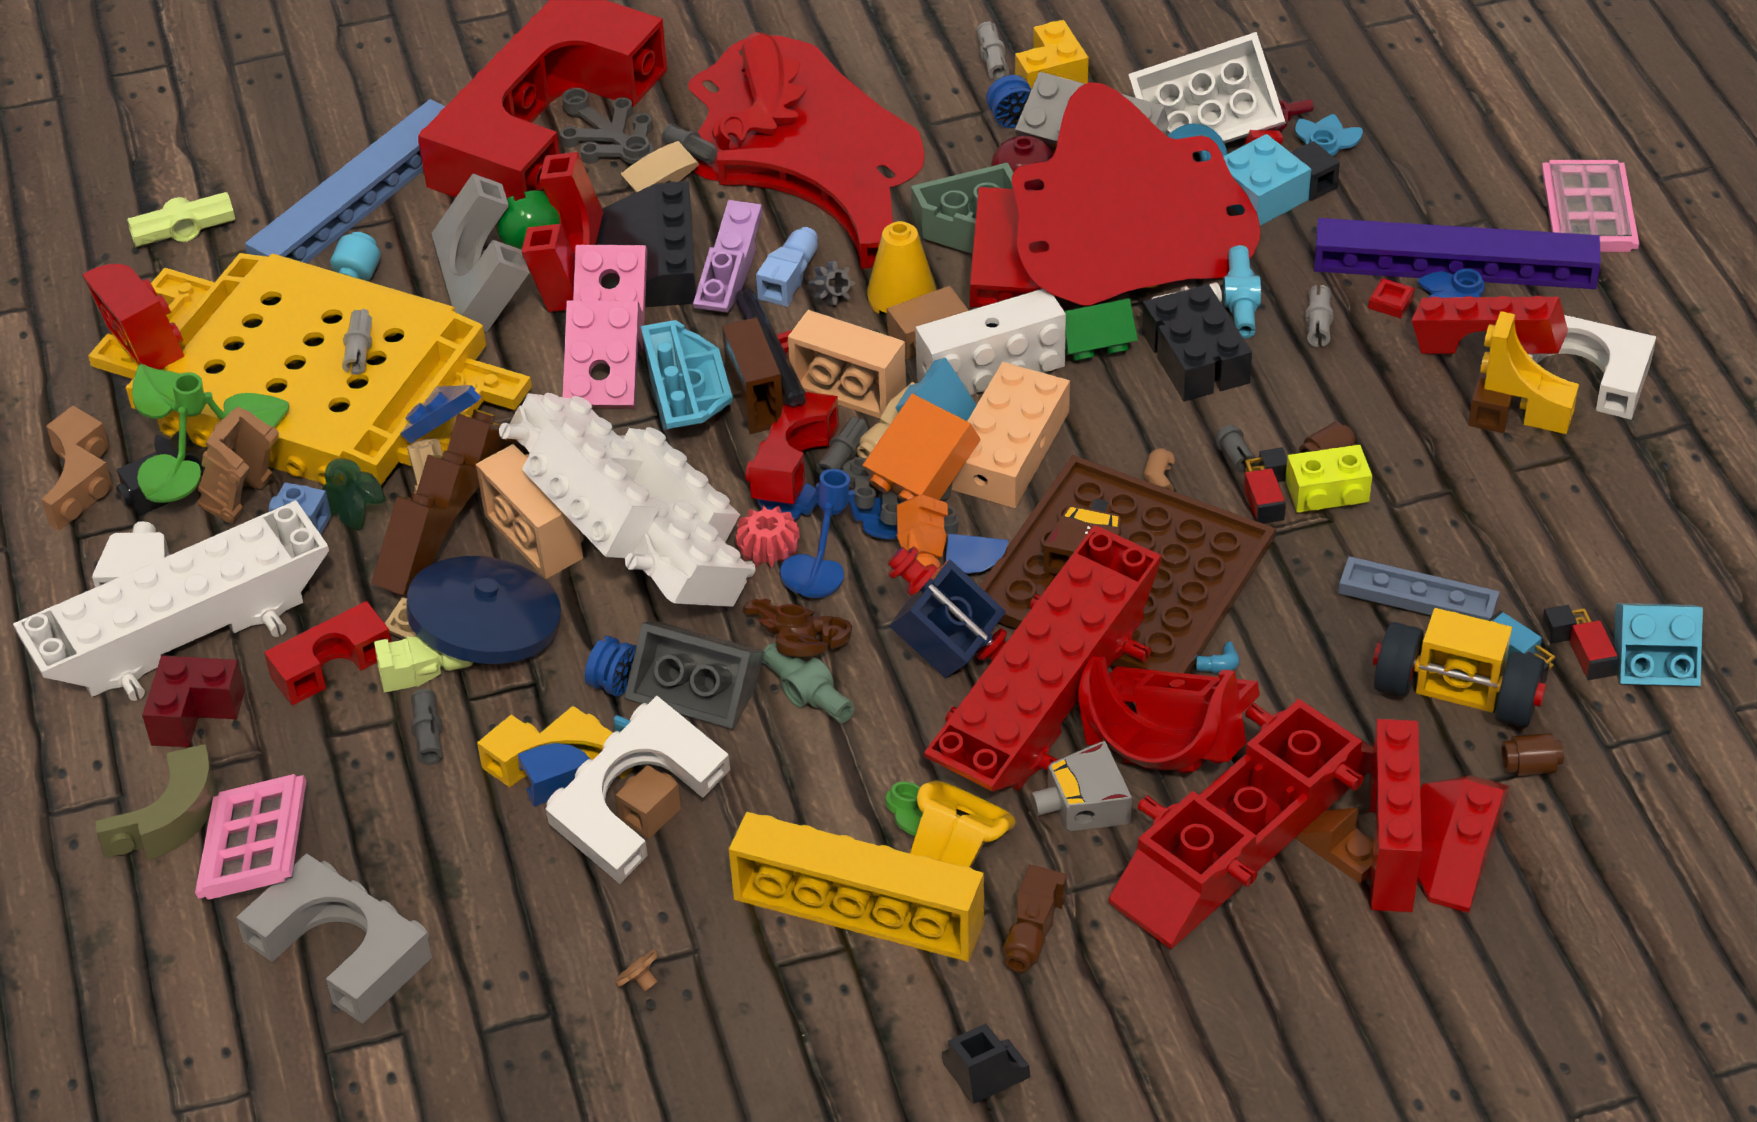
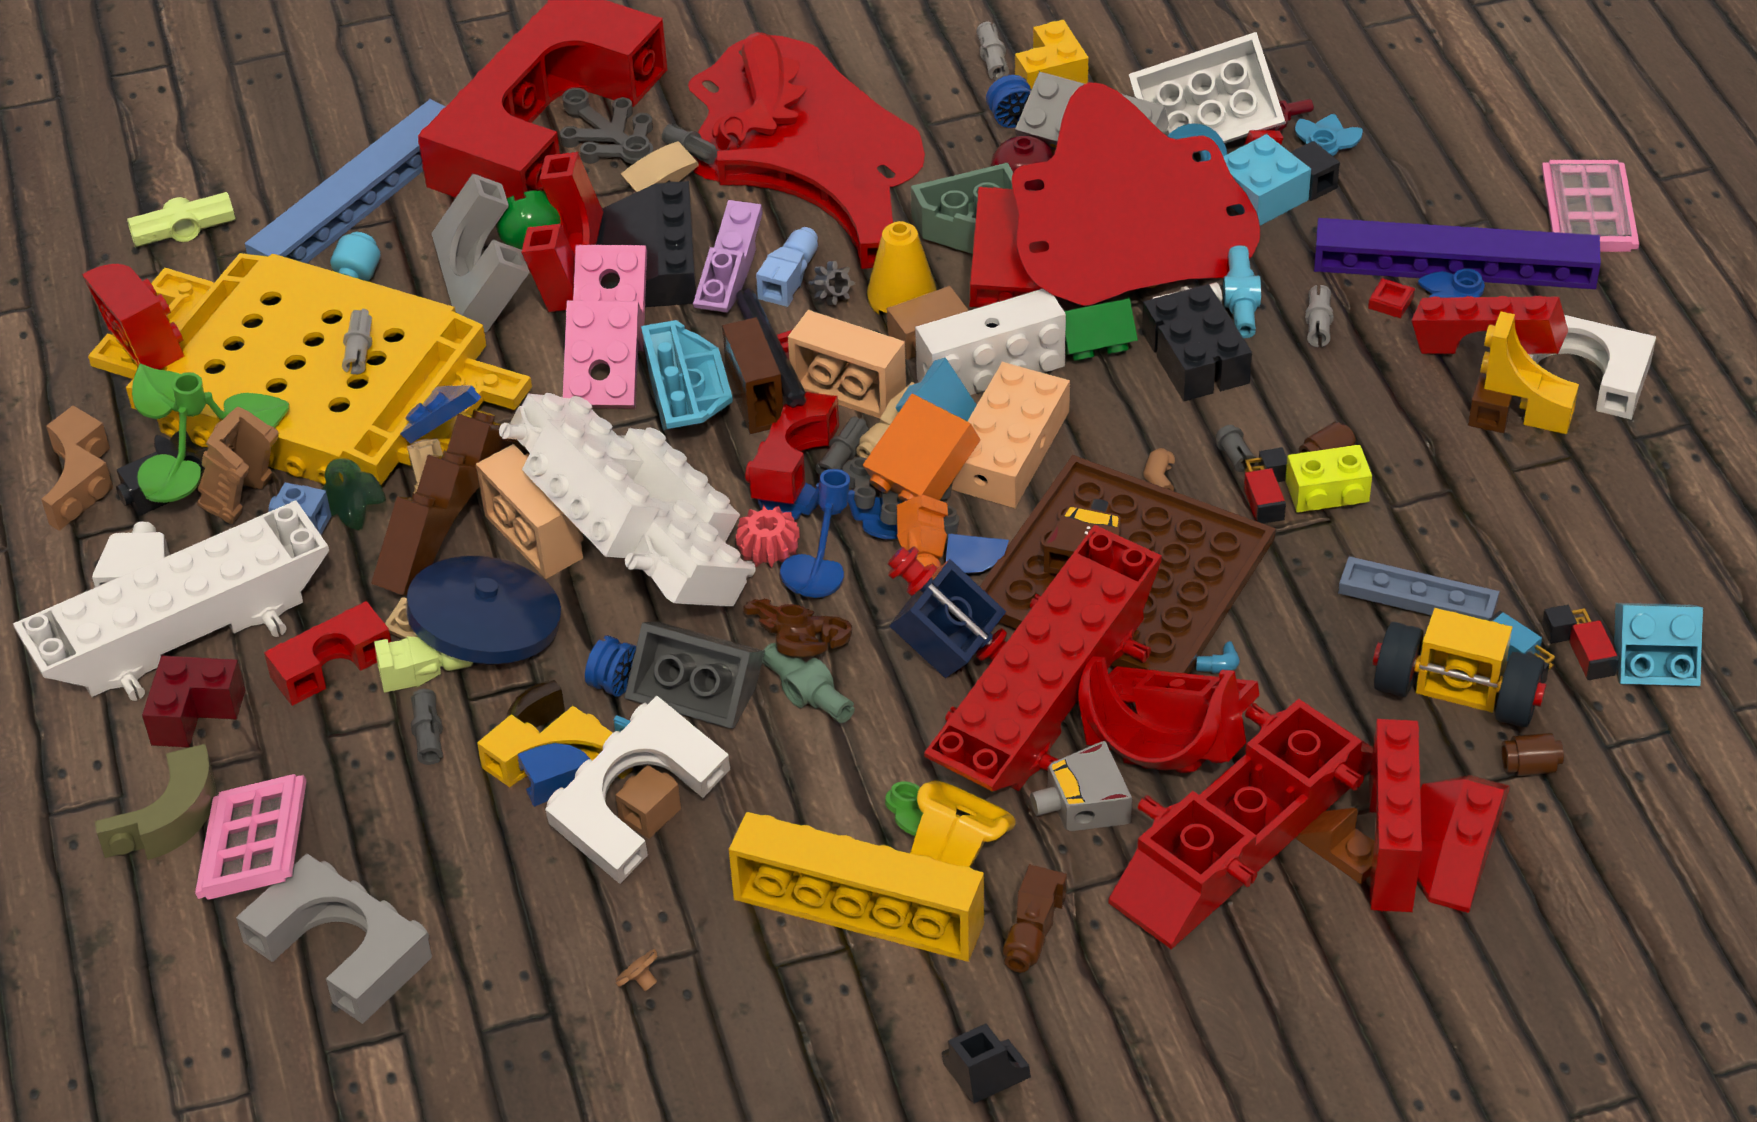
(538, 704): none -> dark brown brick

